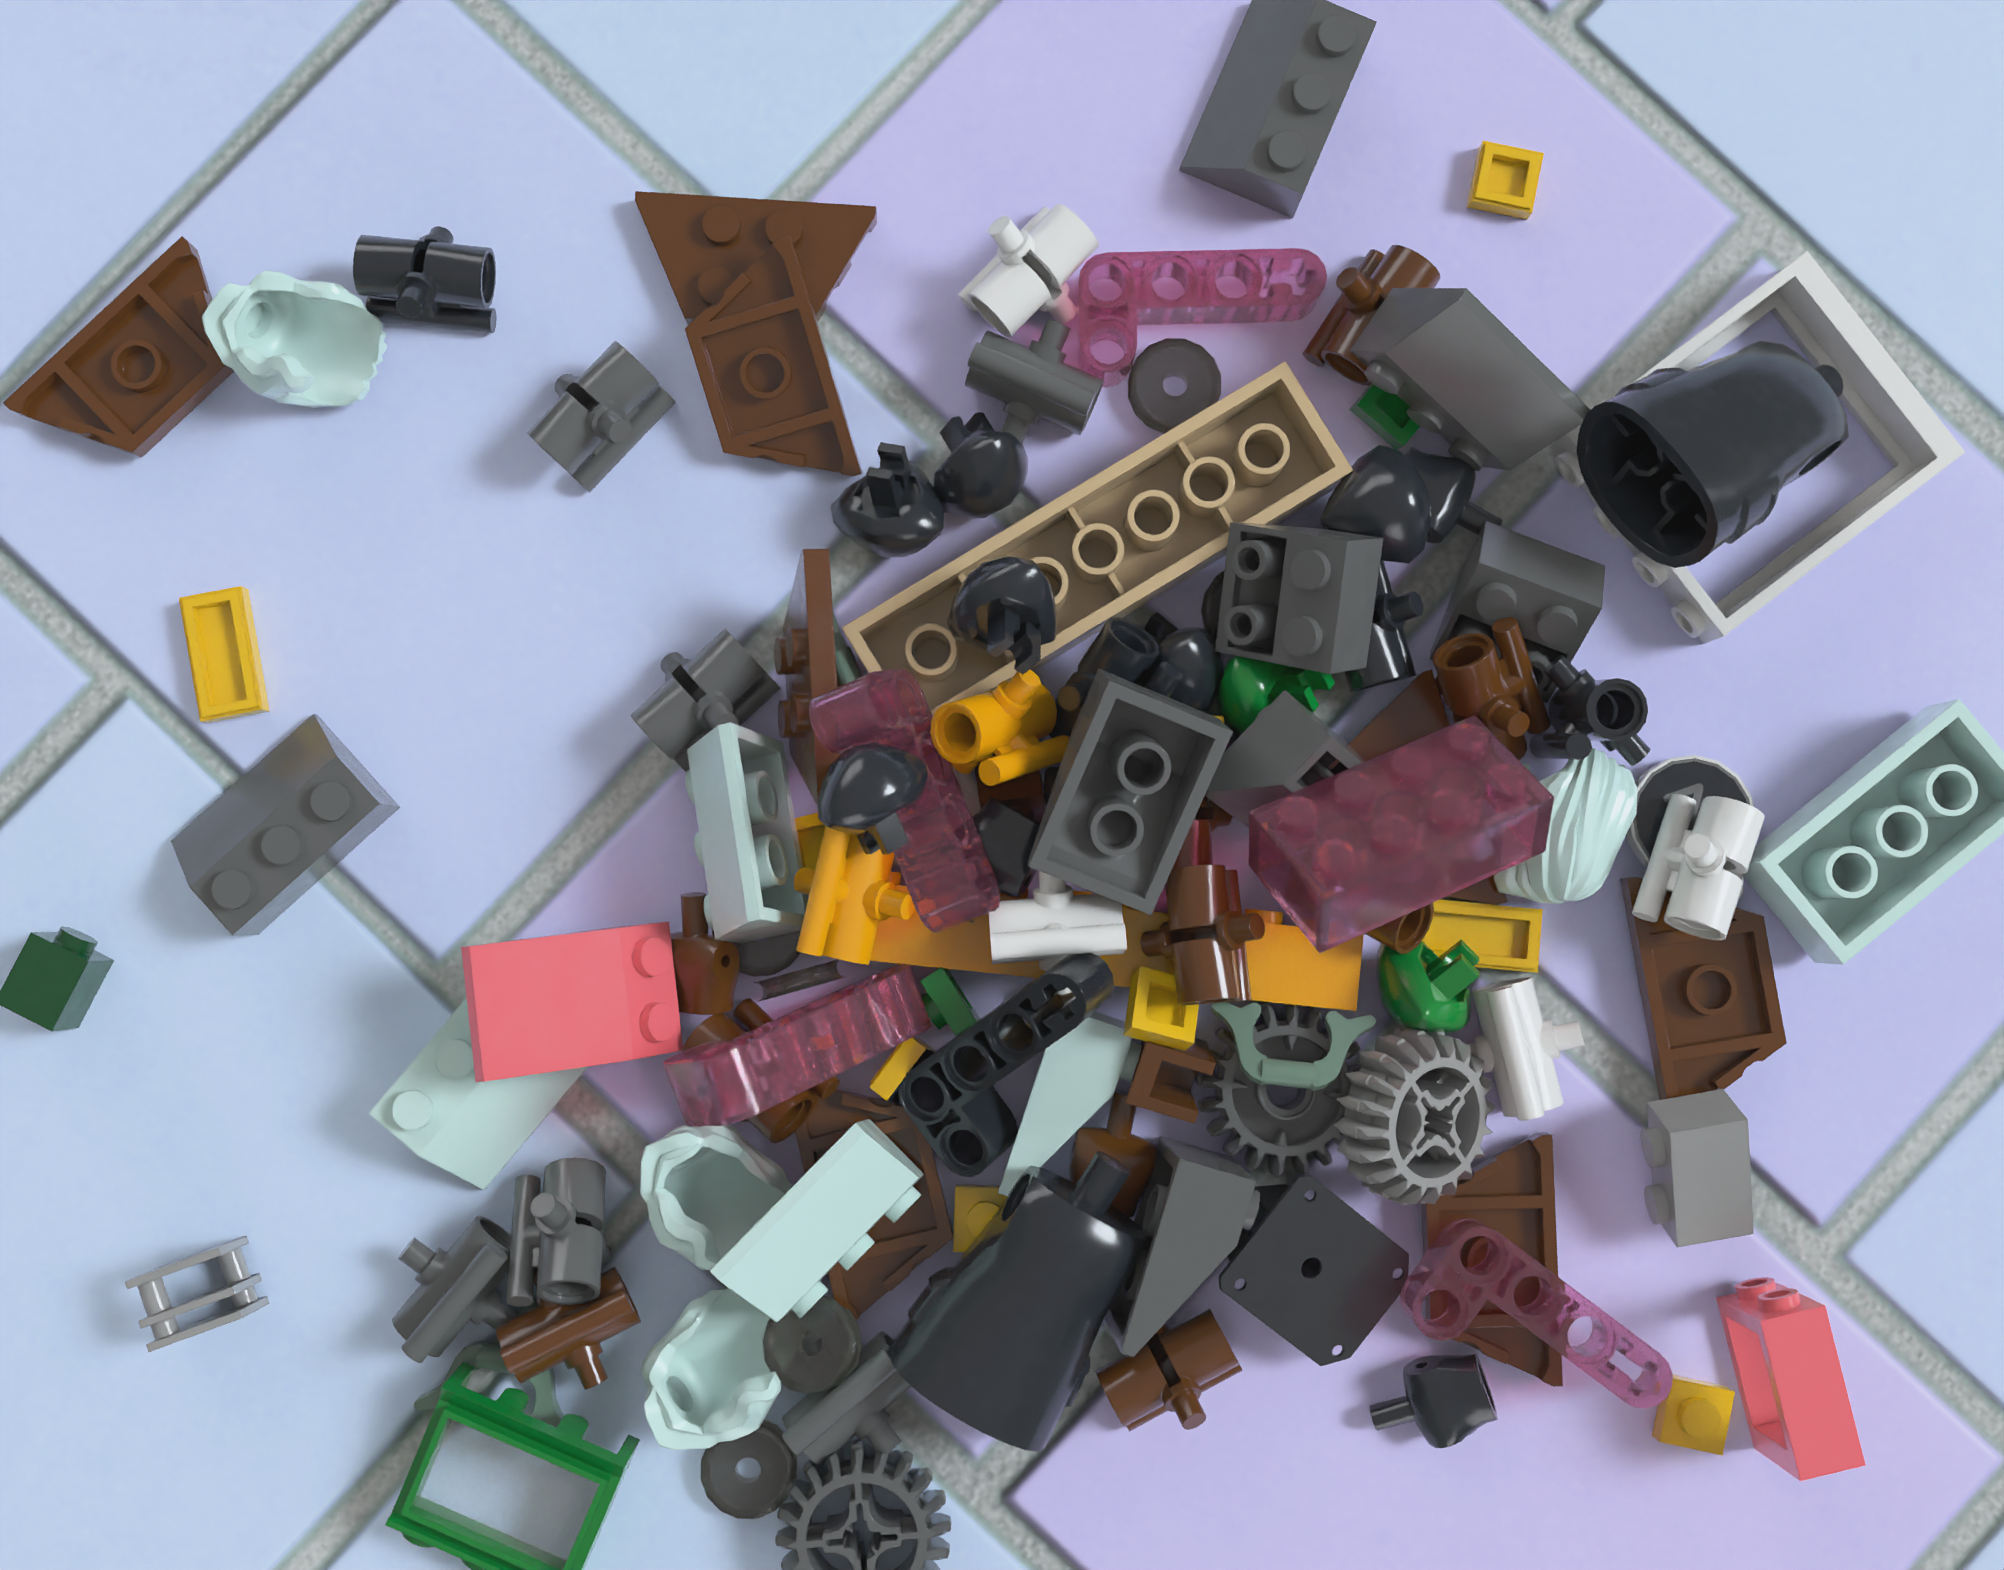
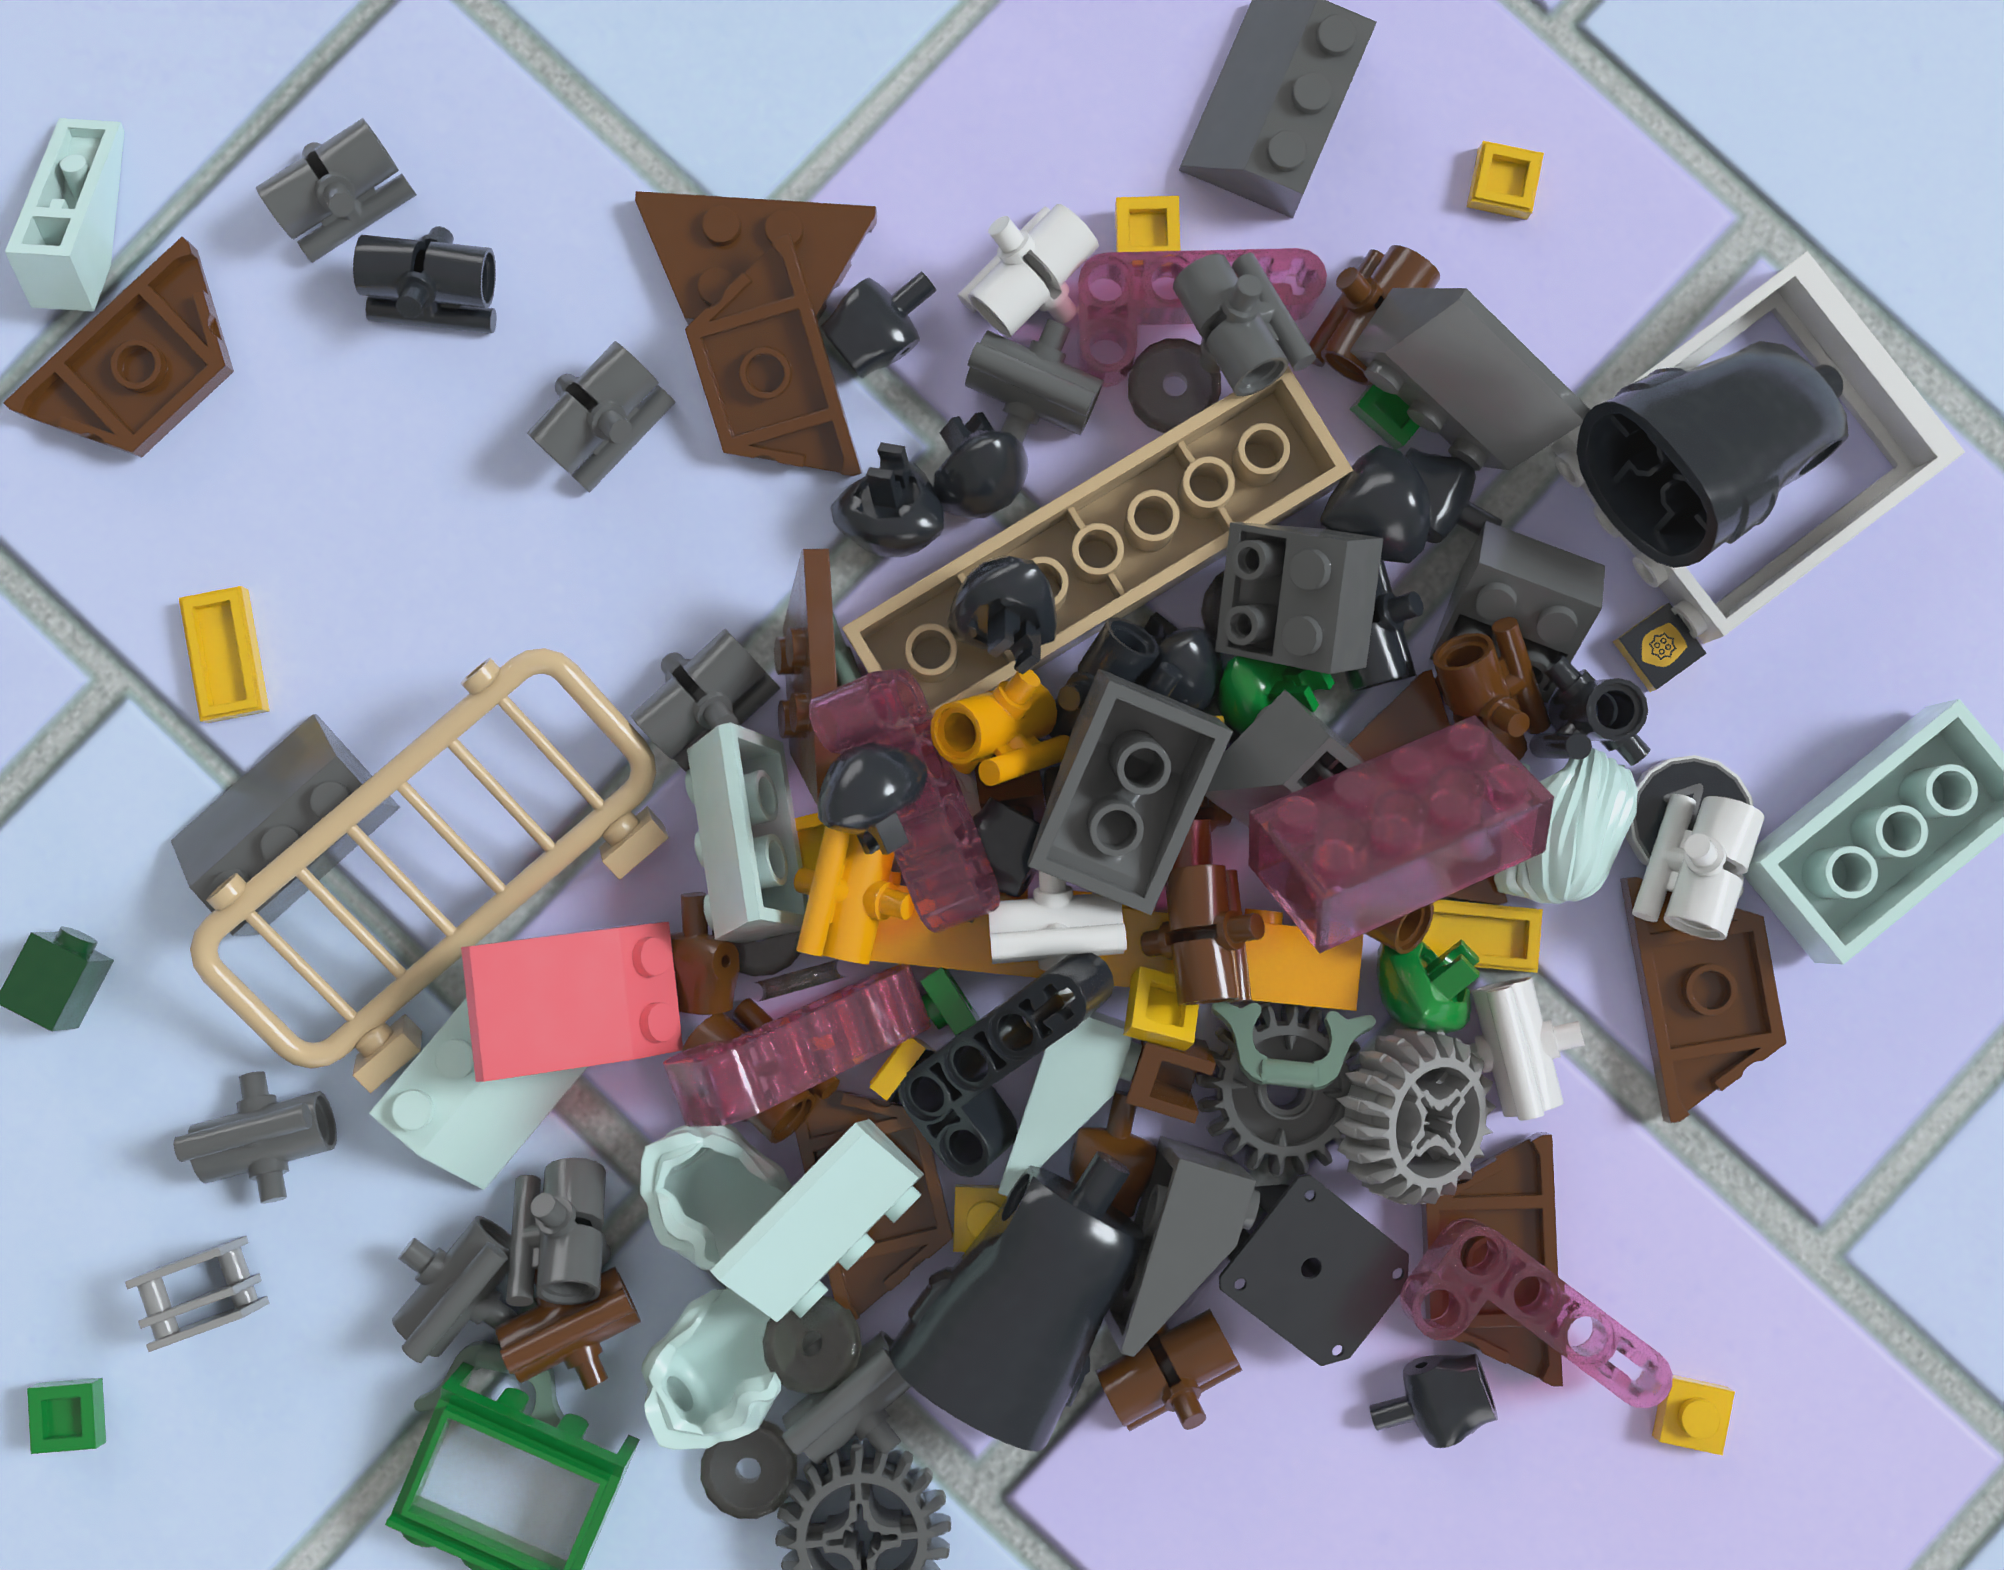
(66, 1415): none -> green plate
(69, 217): none -> light aqua slope
(259, 1137): none -> dark grey pin
(296, 339): light aqua hair -> none
(335, 187): none -> dark grey pin
(385, 1047): none -> tan bar
(873, 326): none -> black piece
(1147, 223): none -> yellow plate
(1241, 322): none -> dark grey pin
(1659, 647): none -> black tile
(1698, 1168): light grey brick -> none
(1790, 1379): coral window -> none

